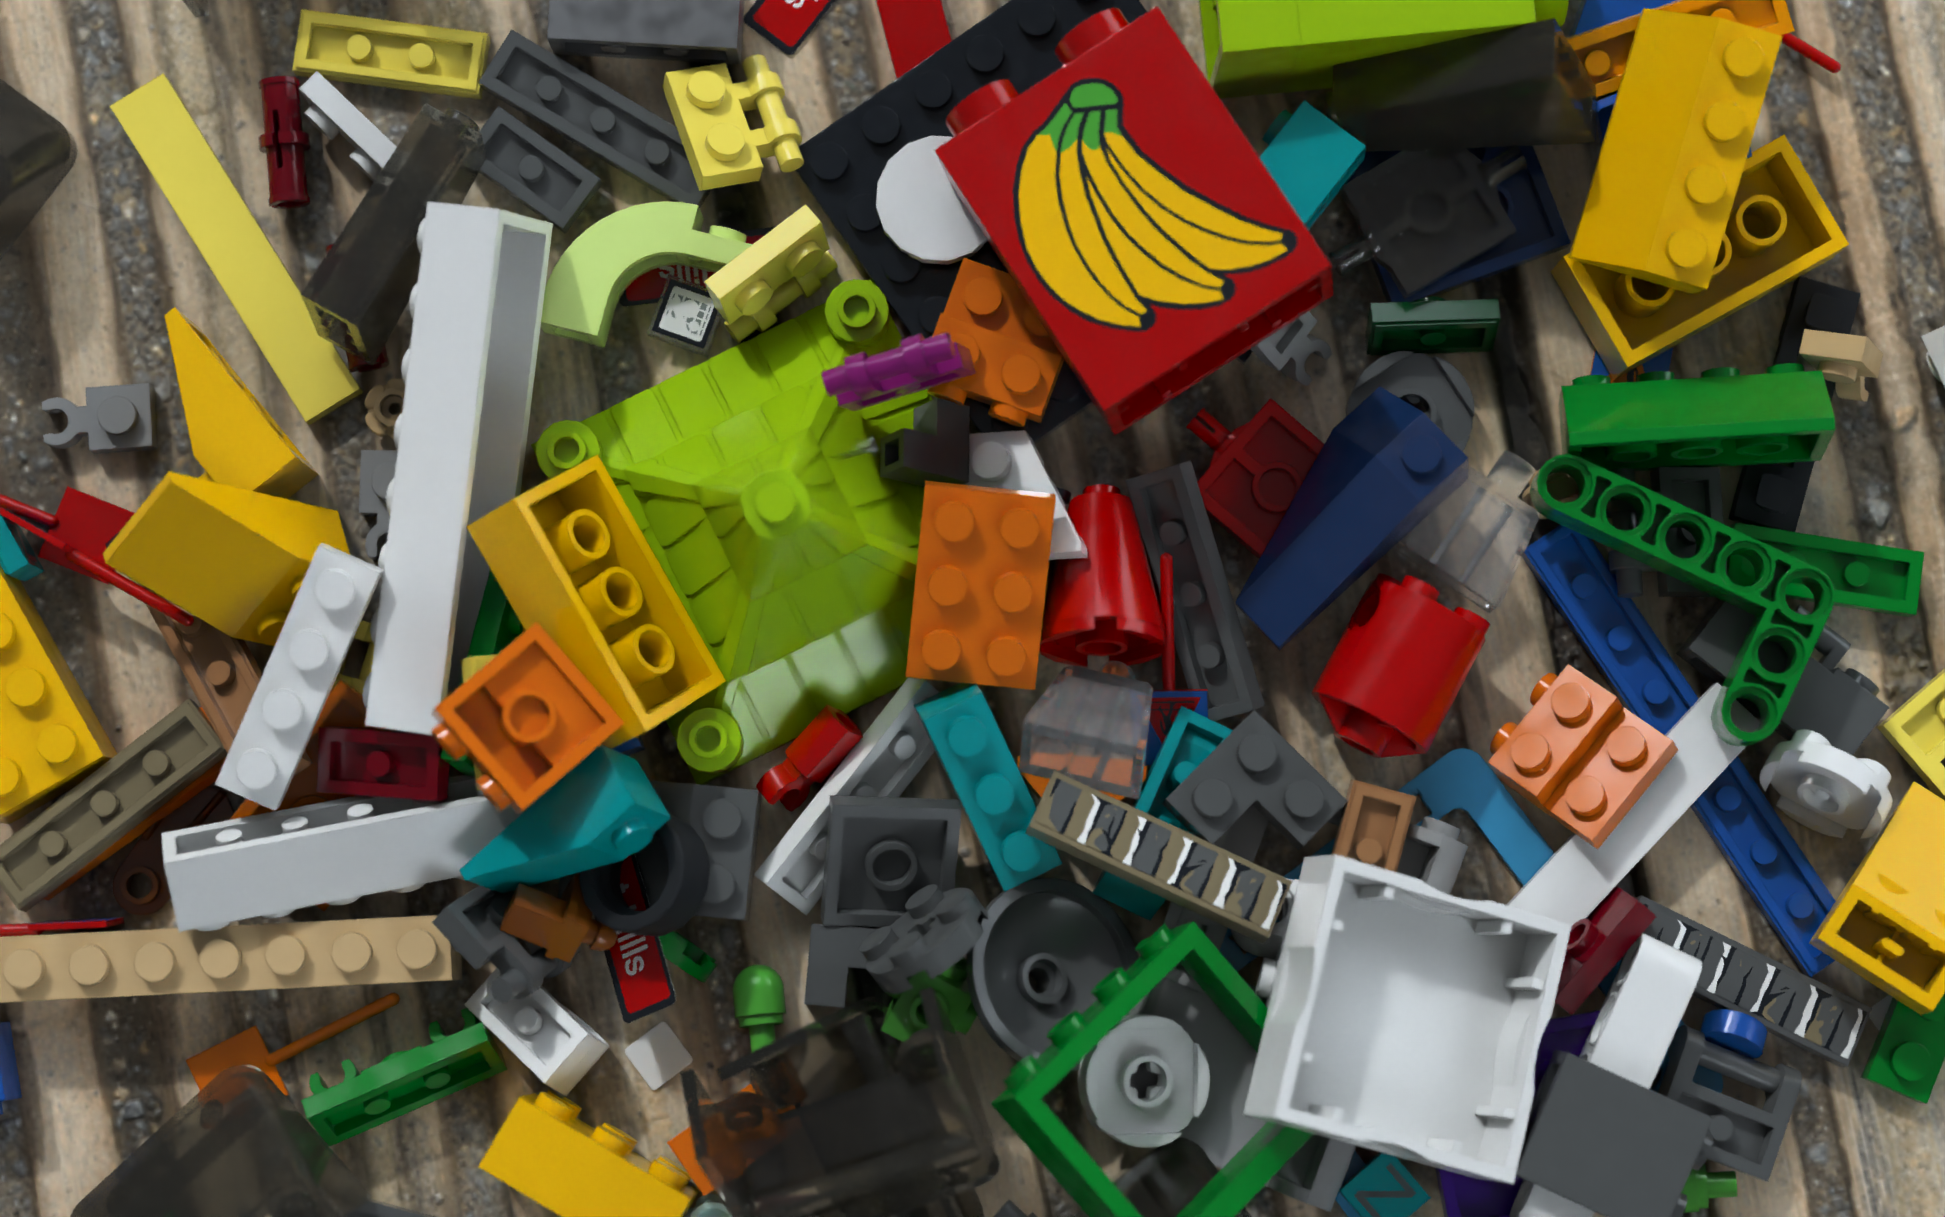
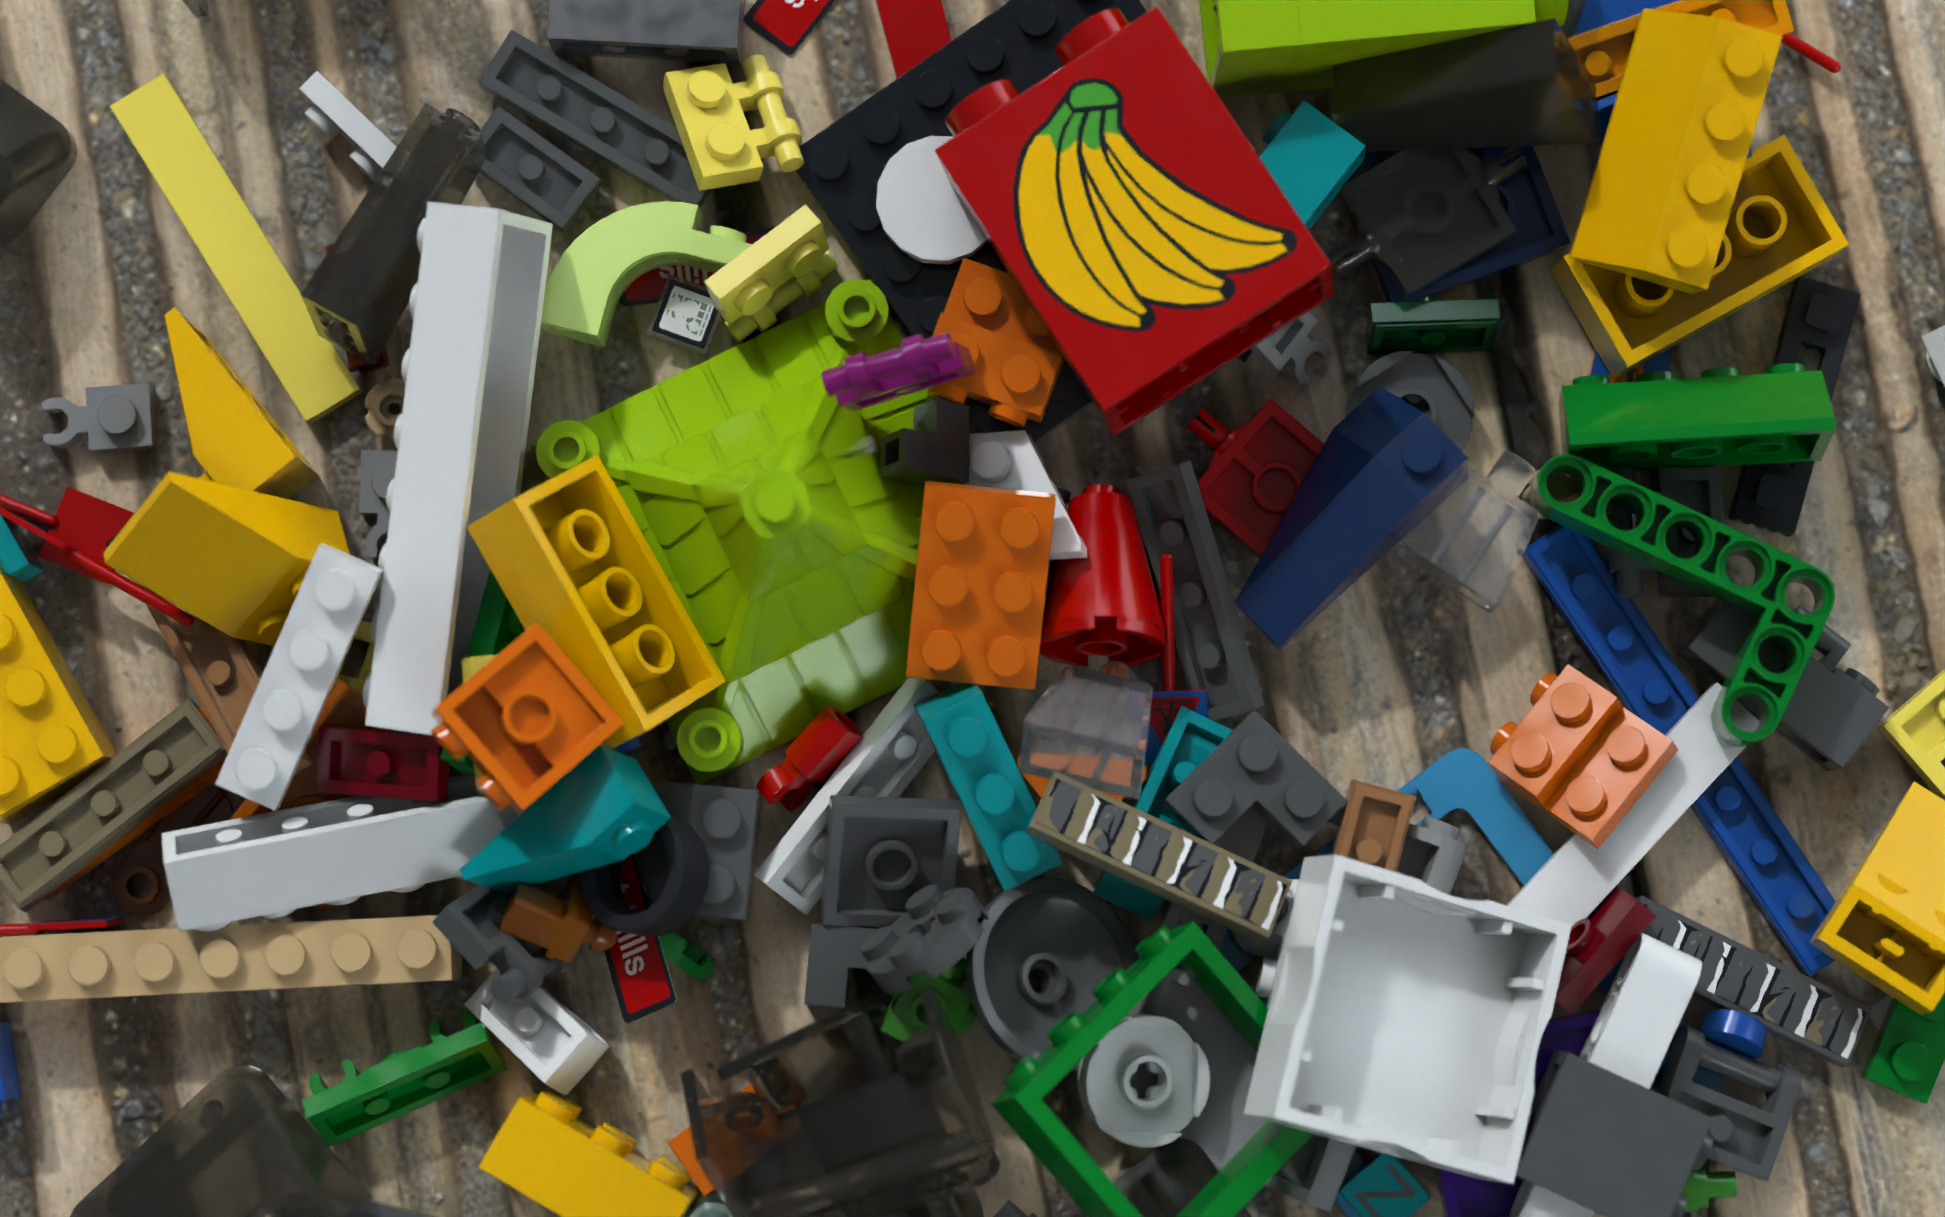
(251, 1049): orange piece -> none
(284, 142): dark red pin -> none
(391, 54): light yellow tile -> none
(658, 1055): white sticker -> none
(759, 1003): bright green cylinder -> none
(1398, 667): red cylinder -> none
(1827, 786): white plate -> none
(1842, 360): tan plate -> none
(1862, 573): green plate -> none

